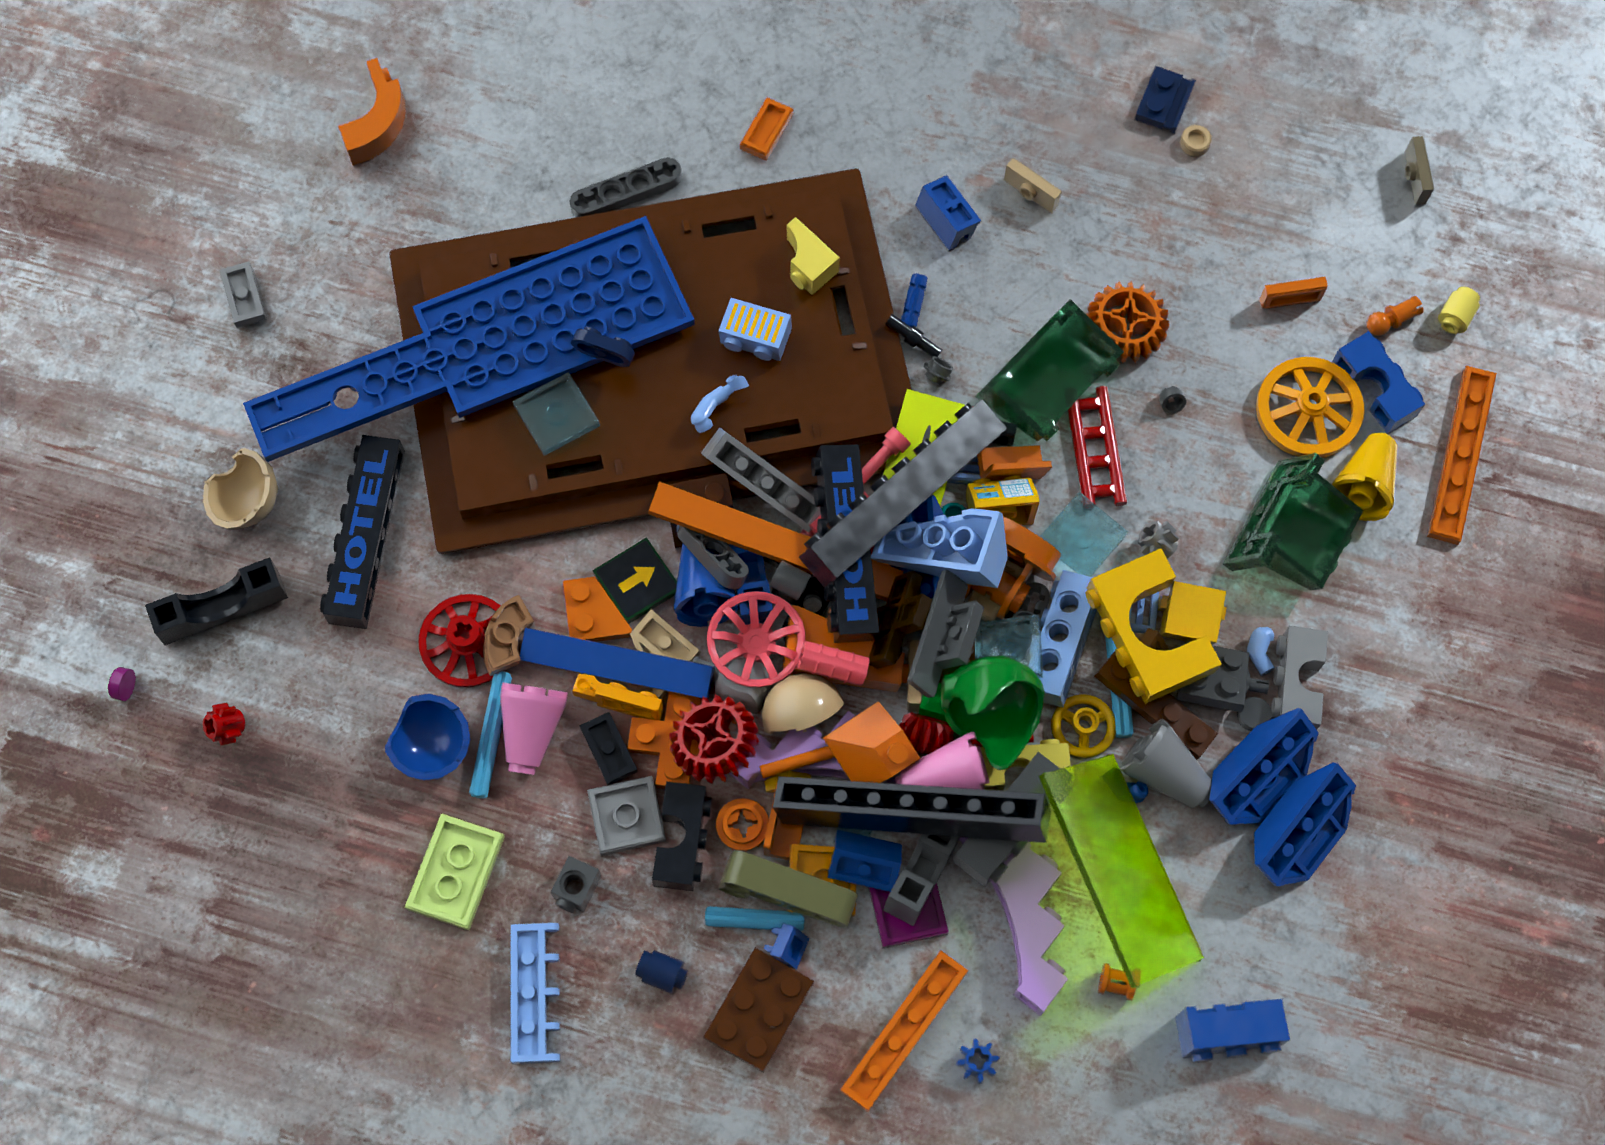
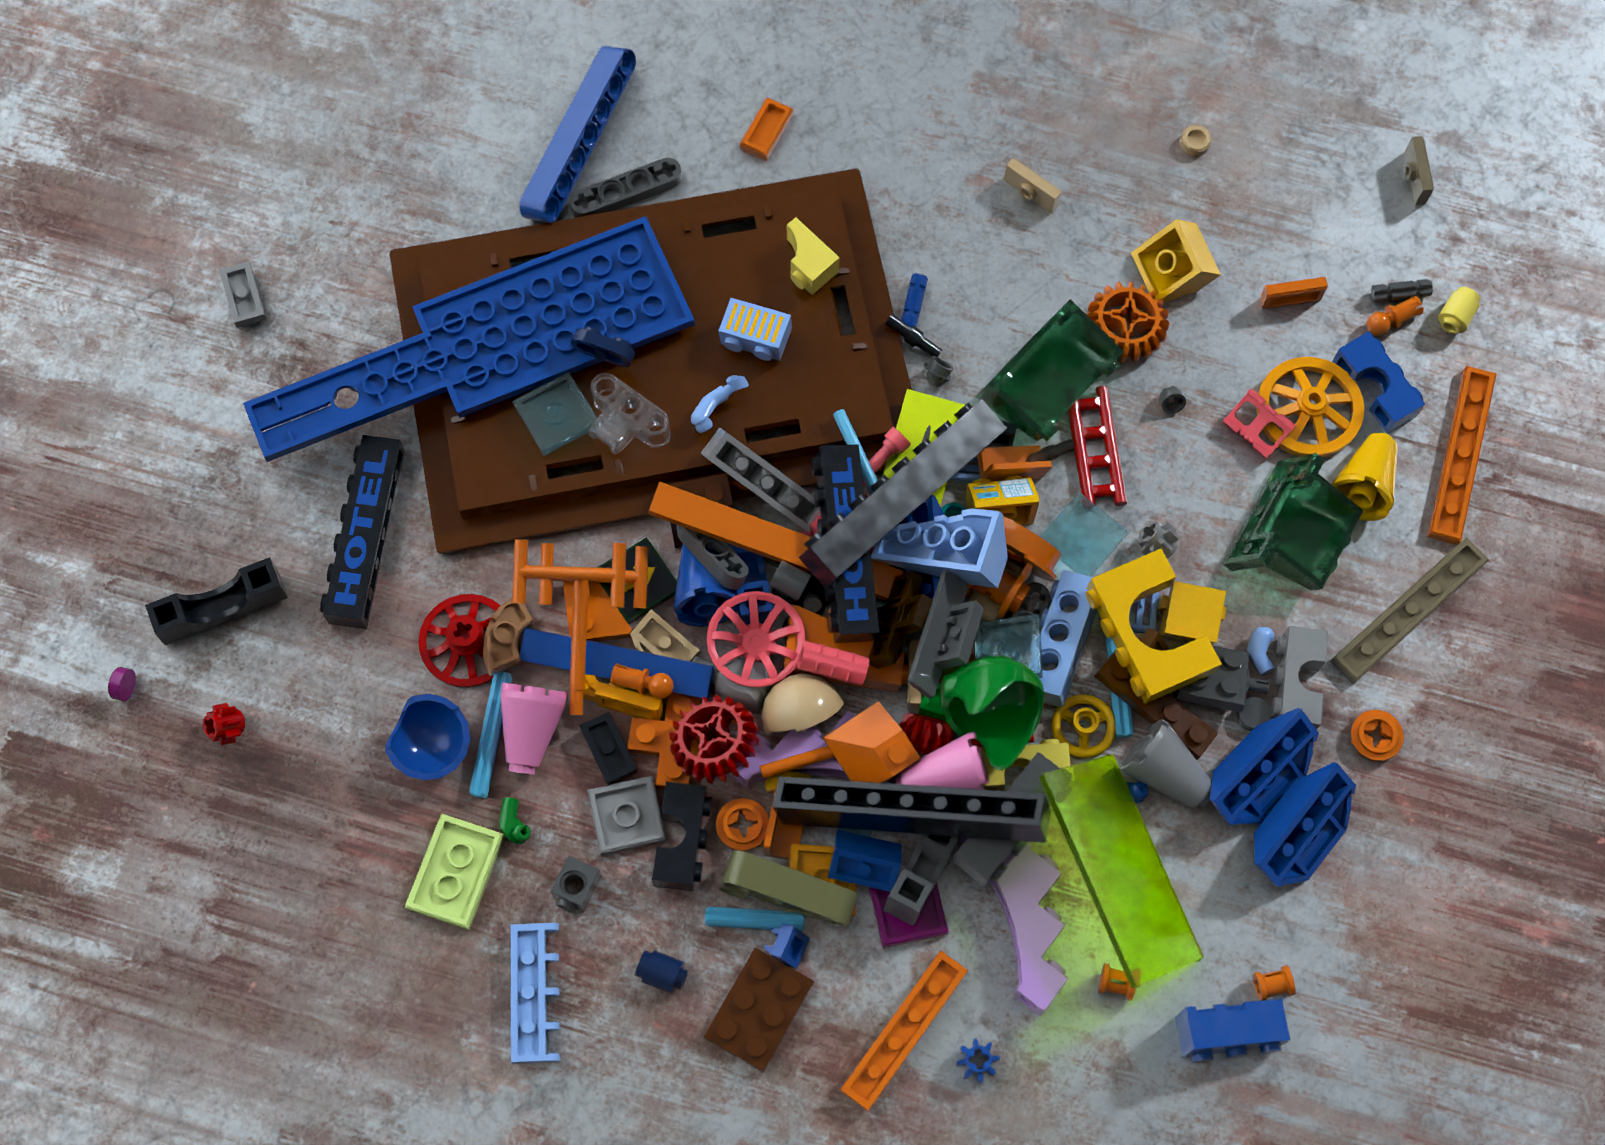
(243, 493): tan cylinder -> none
(382, 124): orange arch -> none
(510, 824): none -> green arm
(577, 134): none -> beam
(581, 575): none -> orange piece
(619, 428): none -> clear piece
(658, 685): none -> orange pin
(851, 439): none -> medium azure bar
(947, 211): blue hinge -> none
(1052, 451): none -> clear smoke piece
(1164, 99): dark blue plate -> none
(1176, 261): none -> yellow slope
(1252, 431): none -> coral piece
(1274, 983): none -> orange bush
(1388, 728): none -> orange gear
(1401, 290): none -> dark grey axle
(1409, 610): none -> dark tan tile

